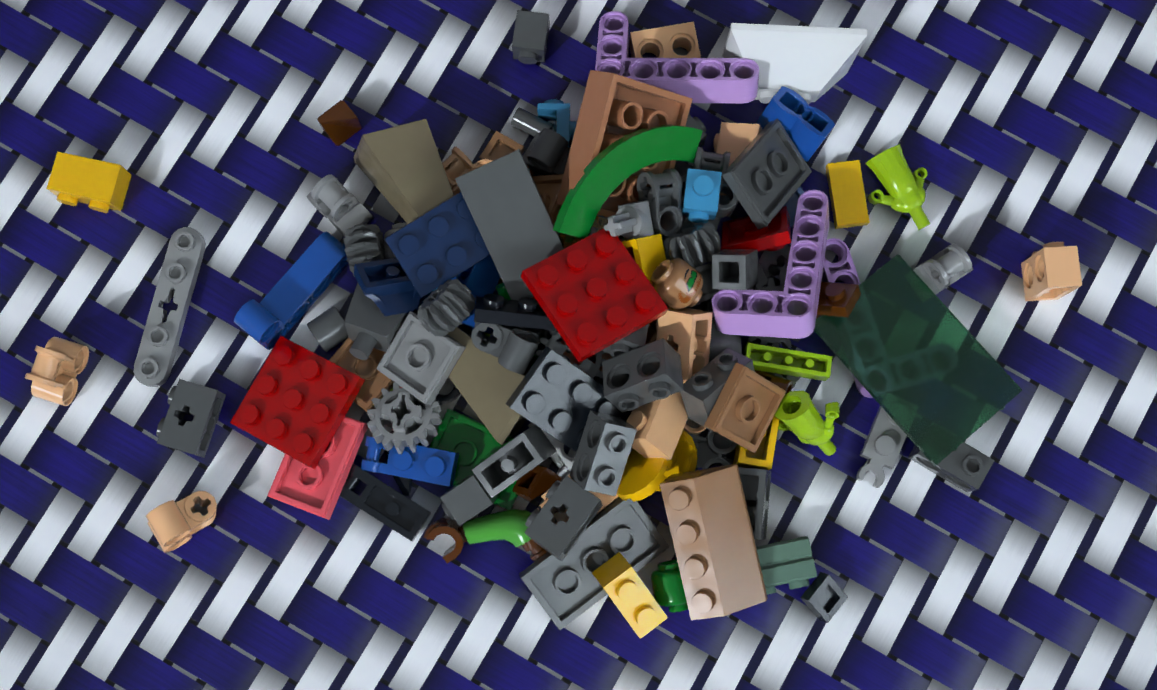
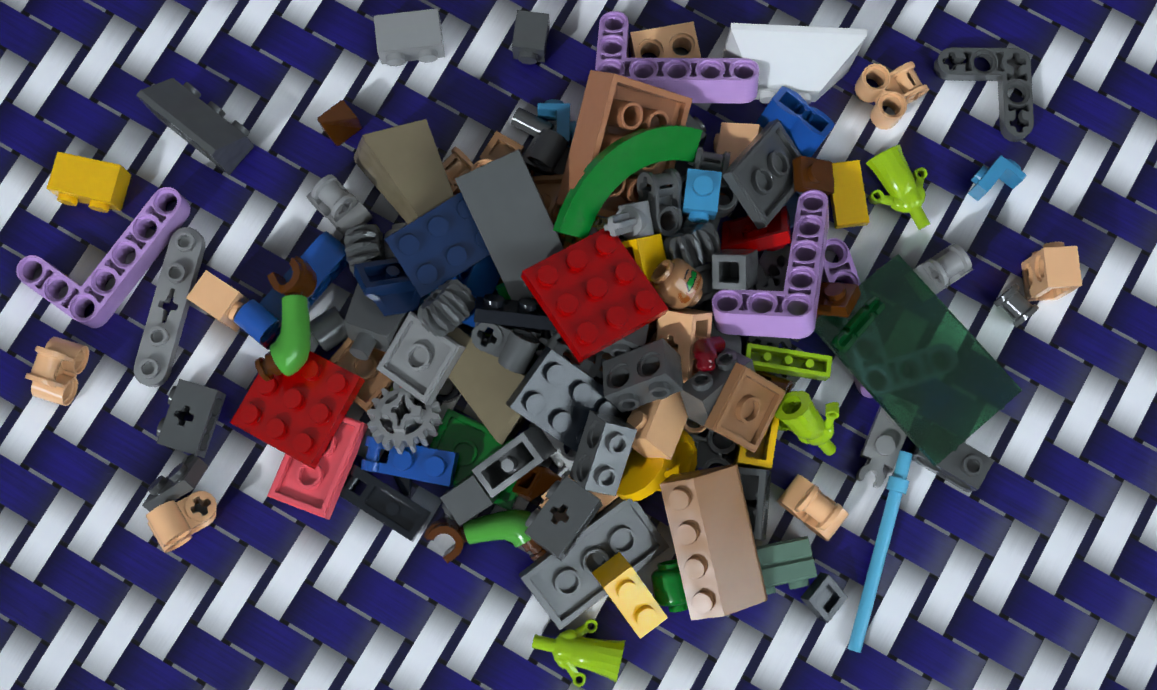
(112, 265): none -> lavender beam
(178, 483): none -> dark grey plate
(198, 122): none -> dark grey slope
(217, 299): none -> light nougat brick
(294, 342): none -> piece
(409, 37): none -> light grey brick
(574, 651): none -> lime piece
(706, 351): none -> dark red arm
(812, 507): none -> light nougat piece
(813, 175): none -> reddish brown bracket
(858, 324): none -> dark green axle
(894, 90): none -> light nougat piece
(897, 487): none -> medium azure bar
(999, 72): none -> dark grey beam
(1003, 169): none -> dark azure bracket
(1016, 305): none -> dark grey bush

